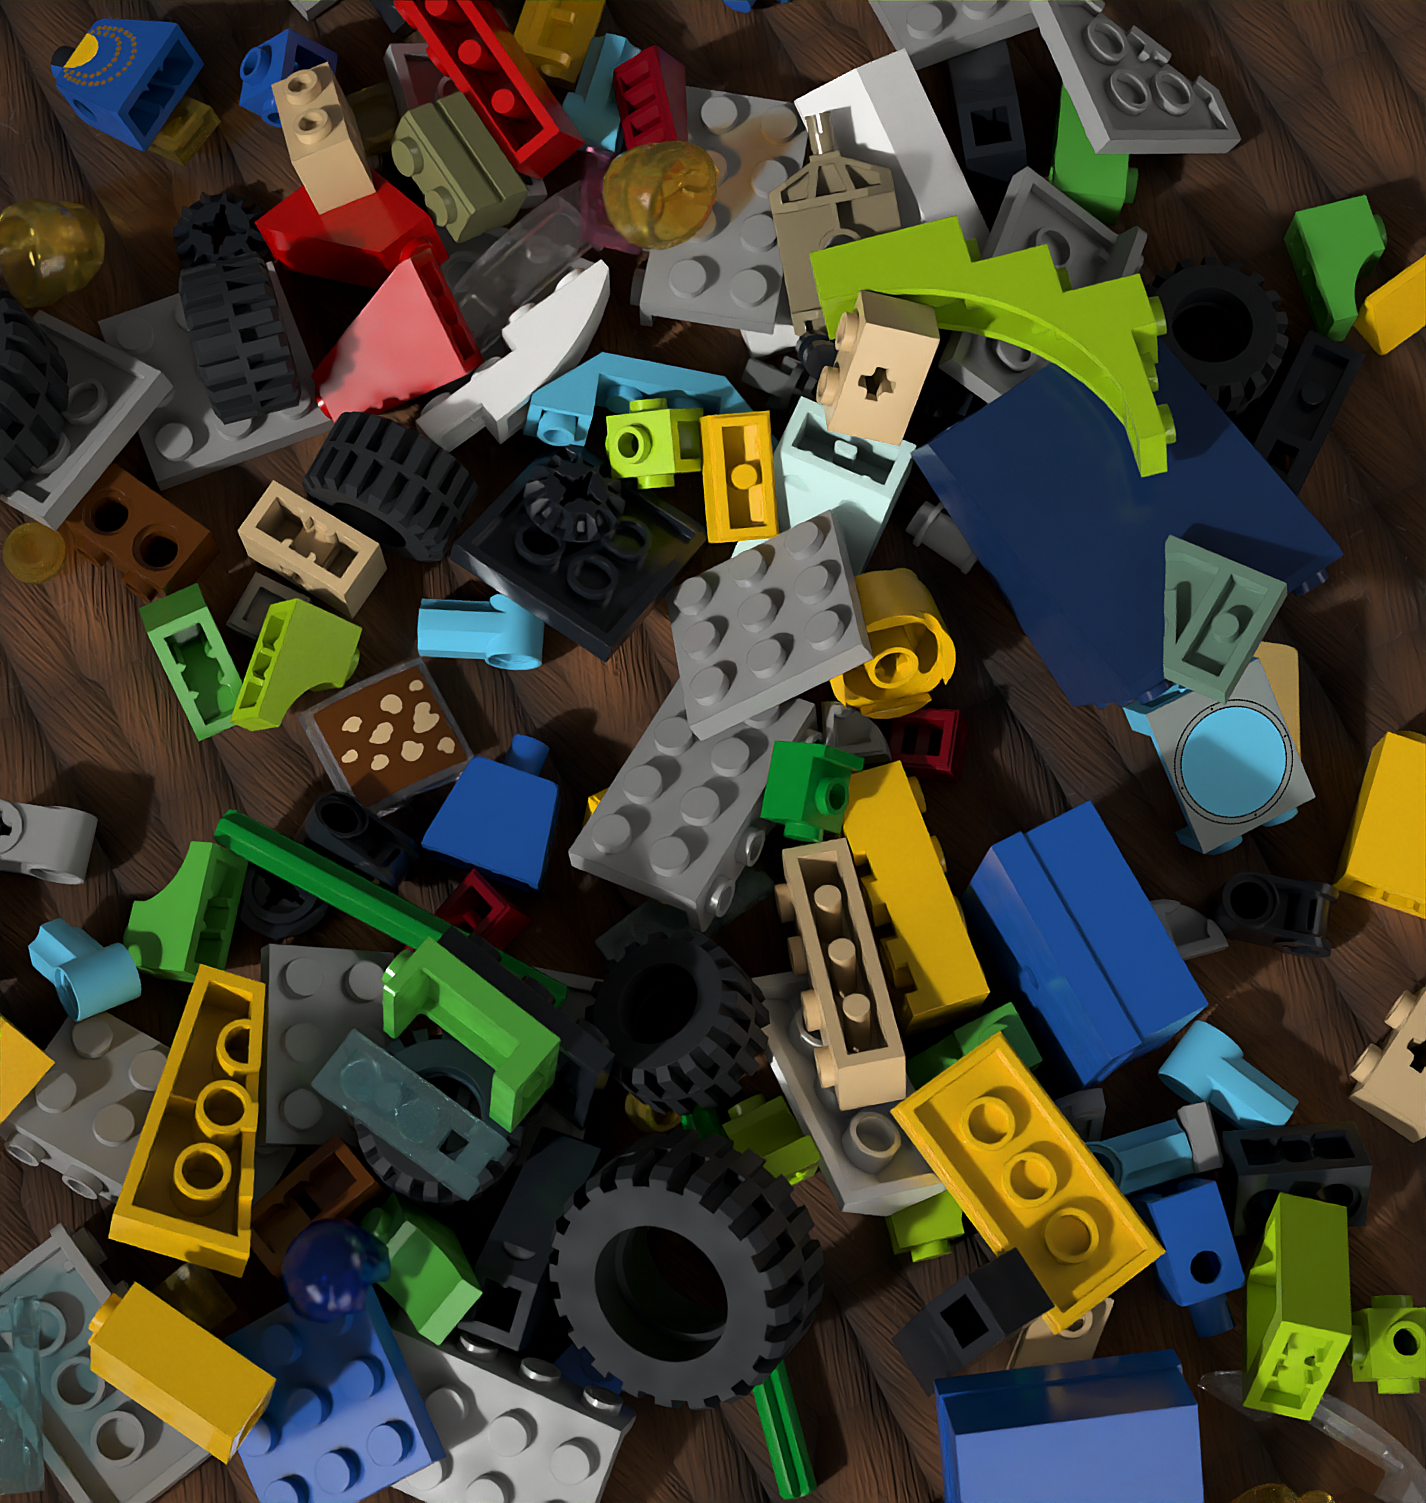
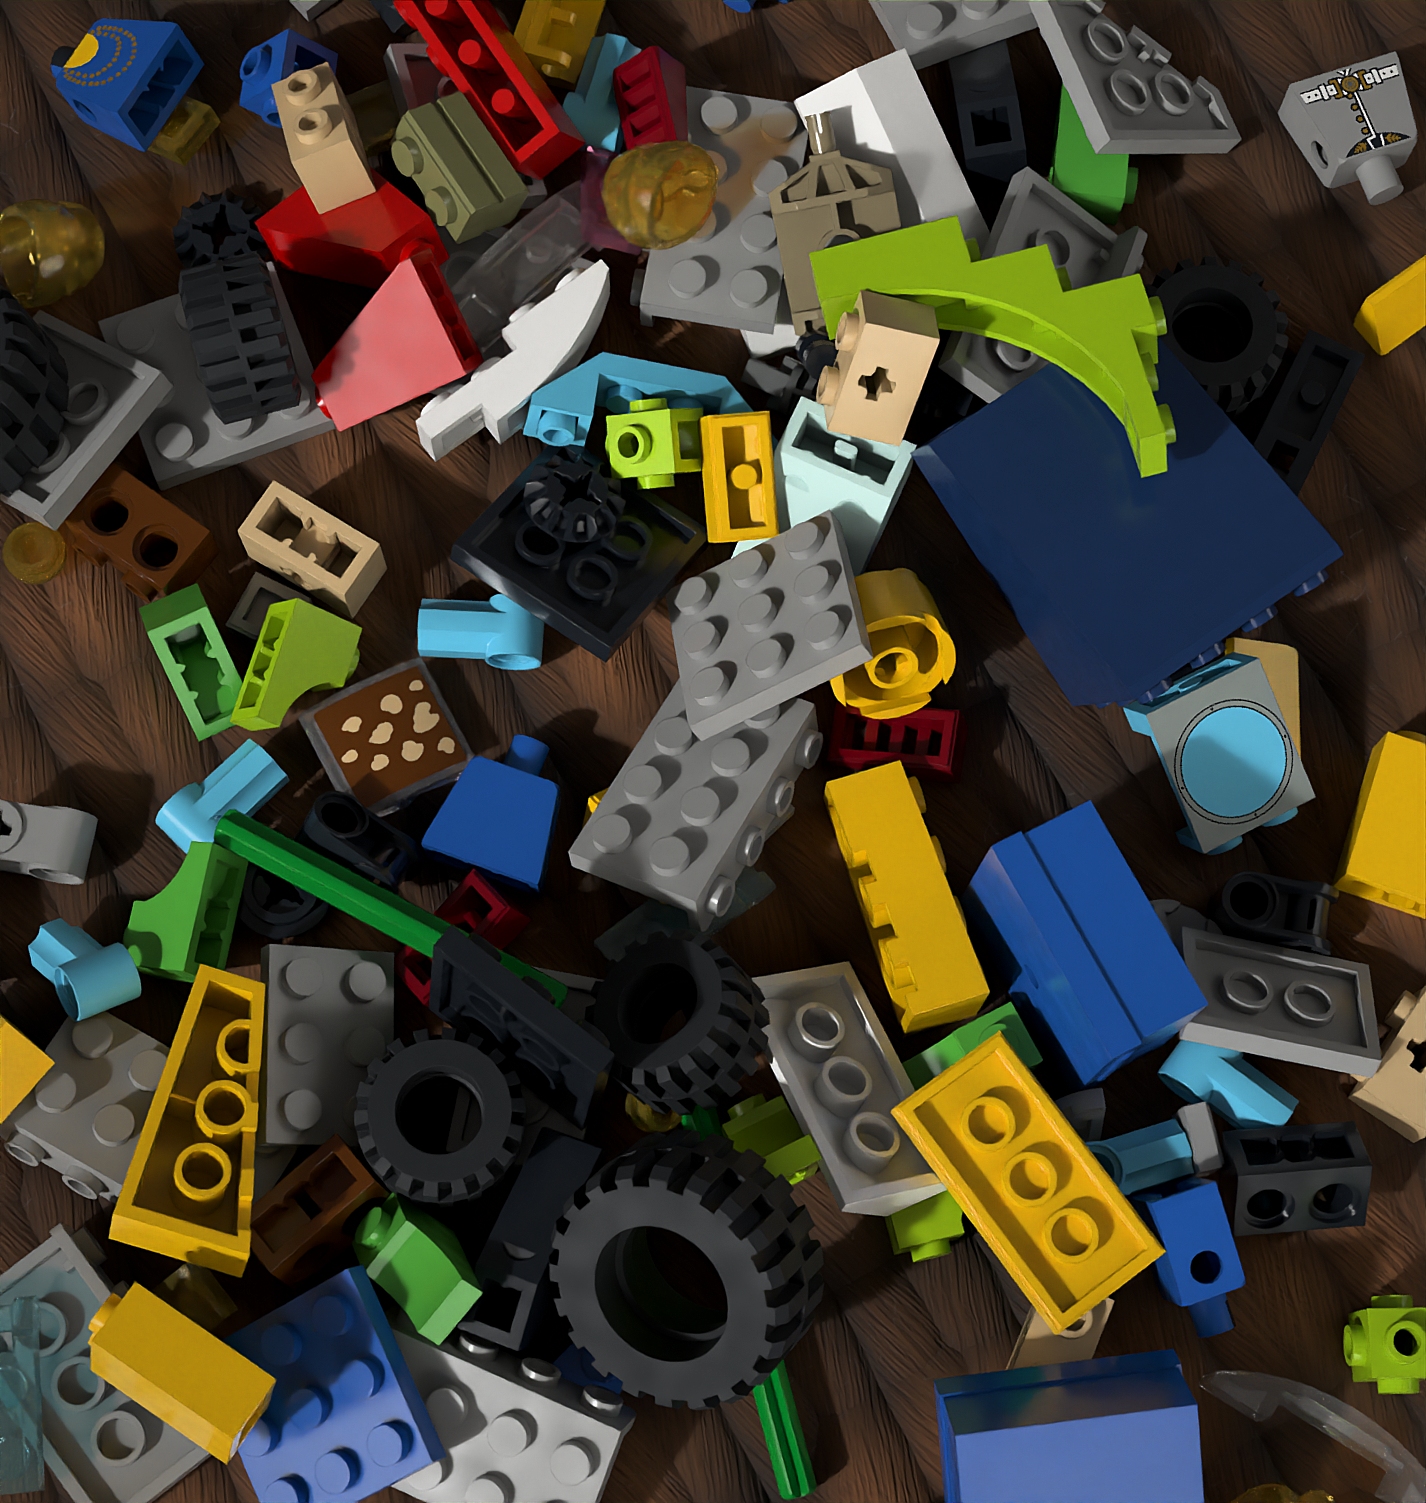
(239, 783): none -> medium azure piece
(332, 1269): clear blue hair -> none
(391, 485): black tyre -> none
(408, 1112): clear light blue plate -> none
(479, 1018): bright green panel -> none
(808, 788): green brick -> none
(844, 976): tan brick -> none
(853, 733): light grey tile -> none
(941, 535): light grey pin -> none
(972, 1319): black slope -> none
(1213, 617): sand green wing -> none
(1281, 1003): none -> light grey plate
(1295, 1307): lime window -> none
(1329, 253): bright green arch -> none
(1354, 125): none -> light grey torso

